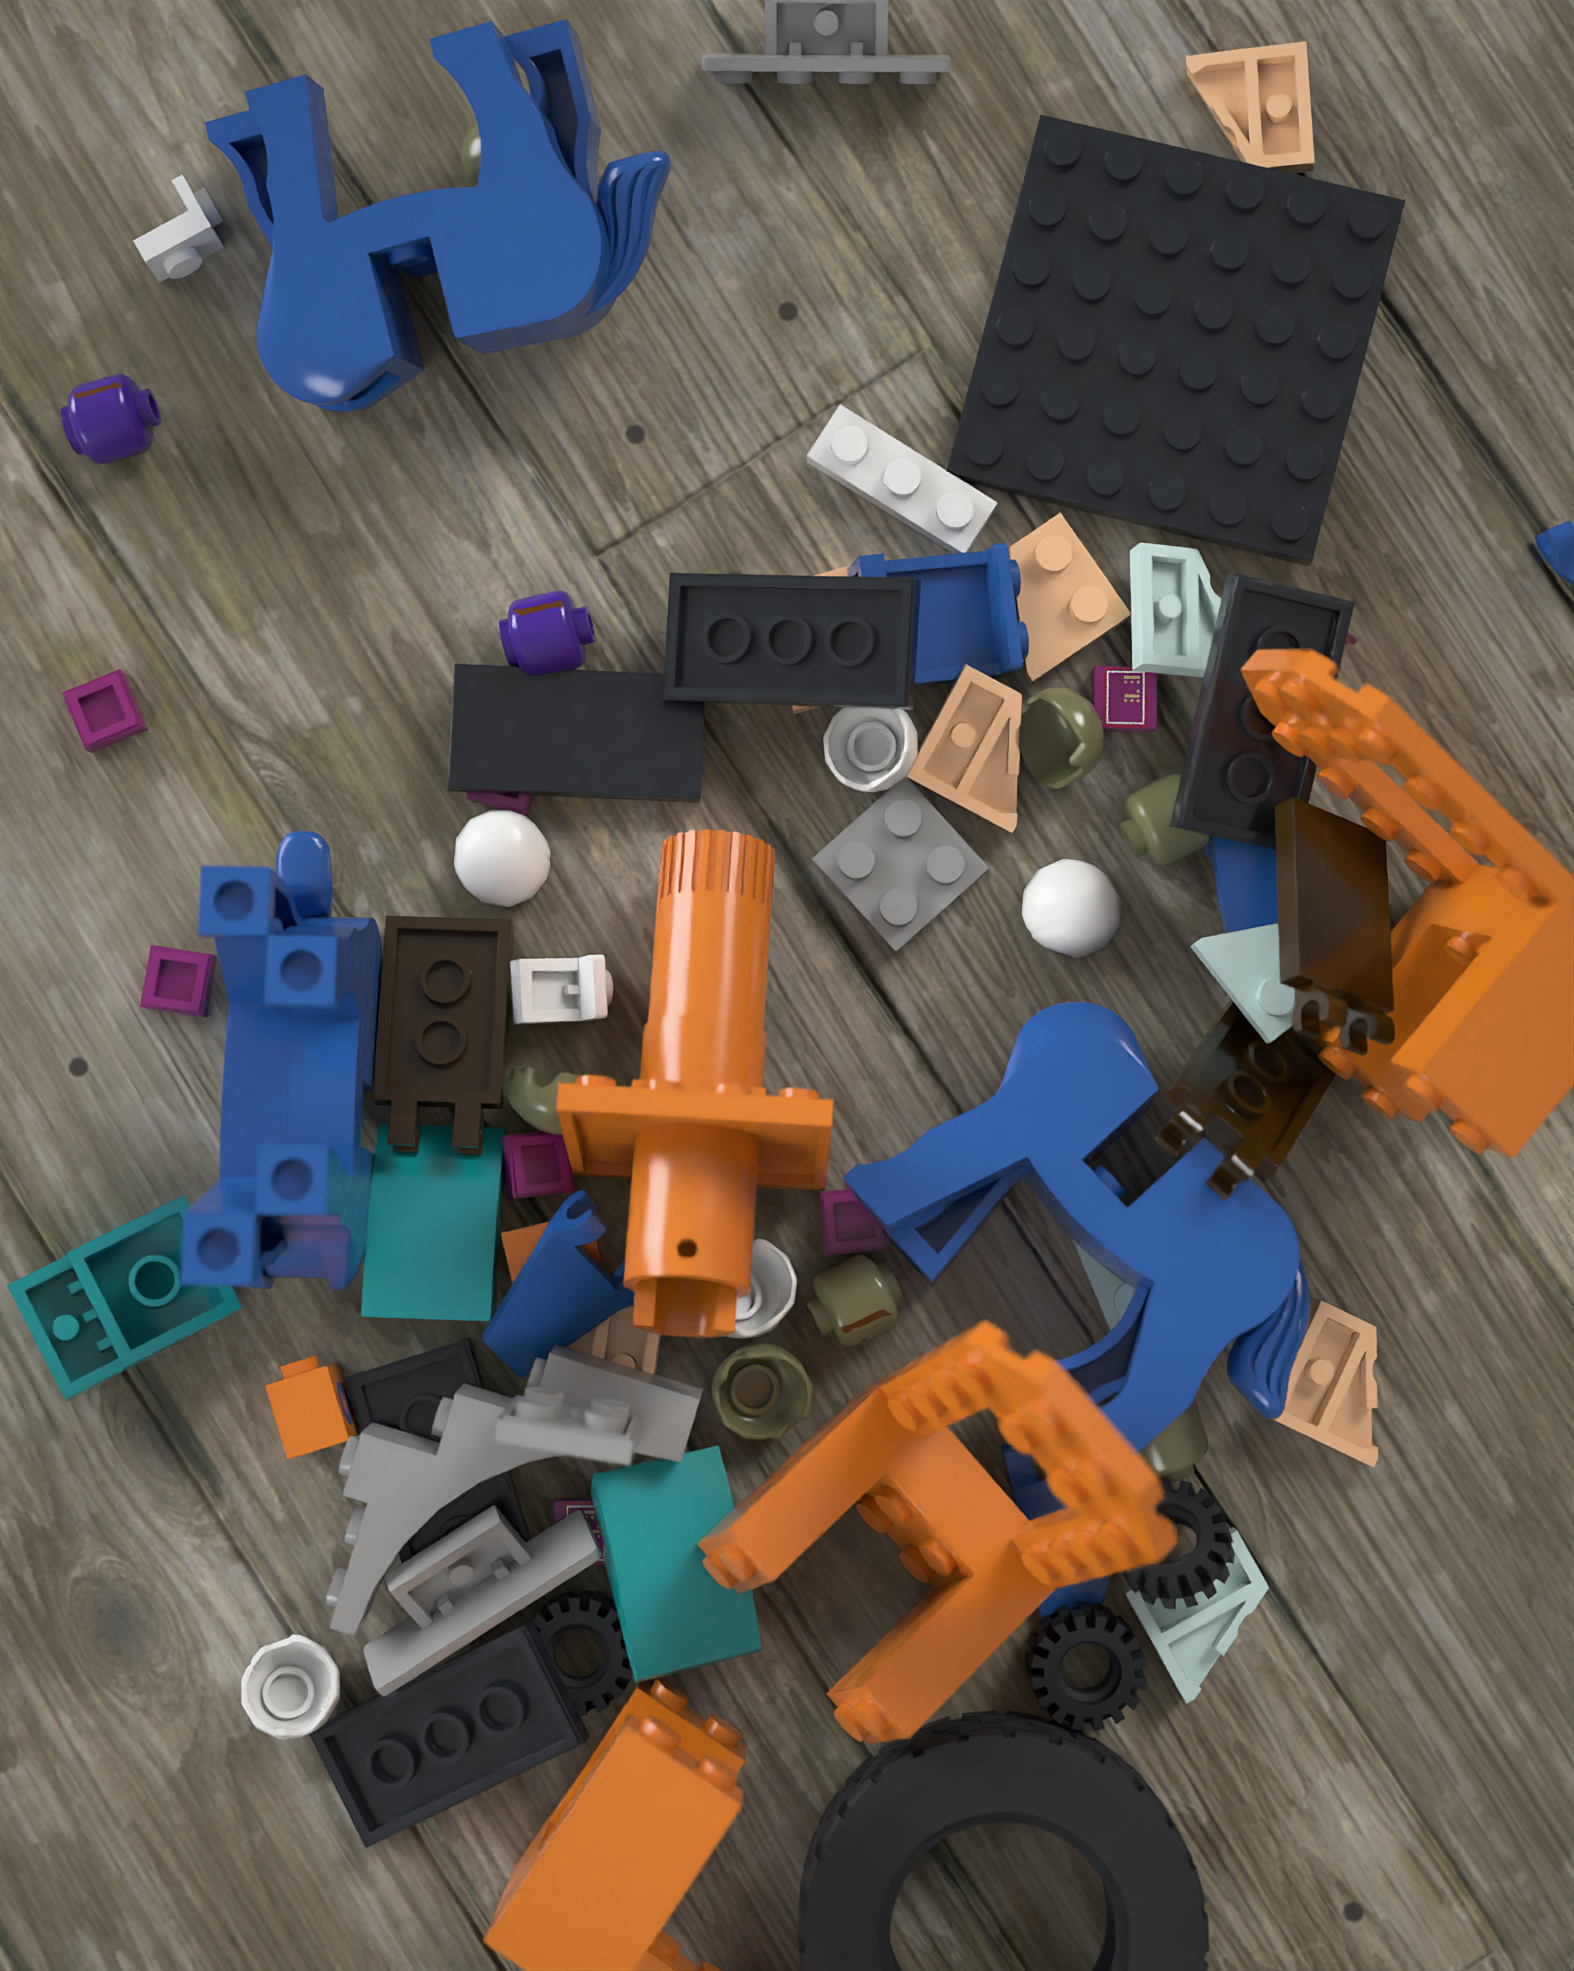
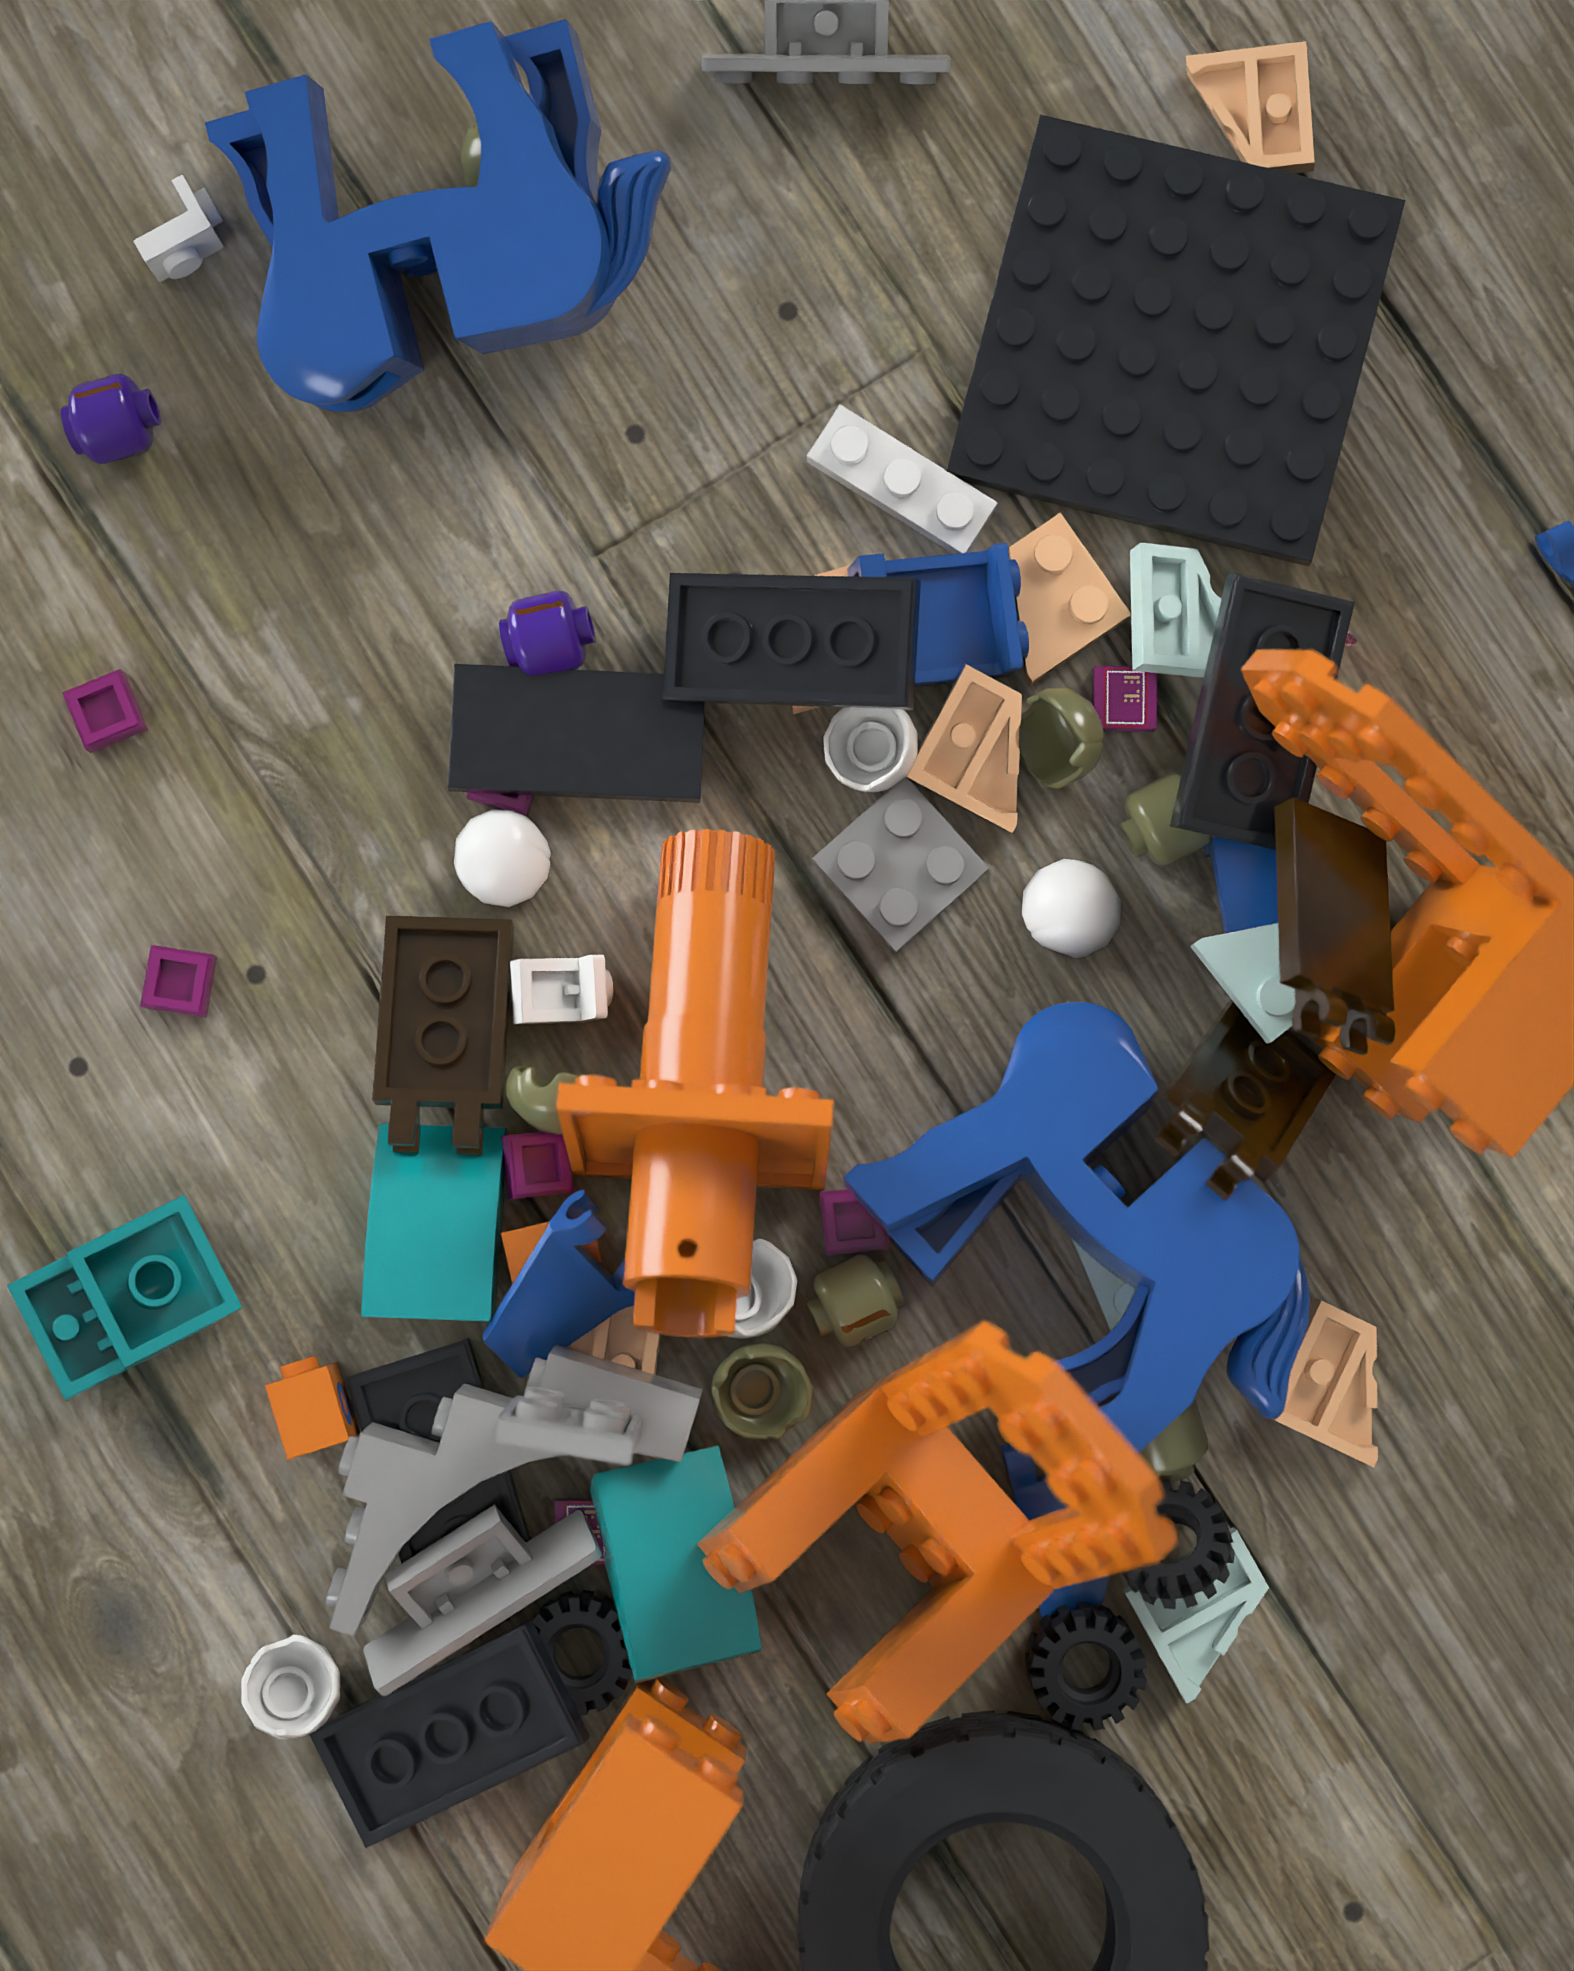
(292, 1076): blue animal -> none

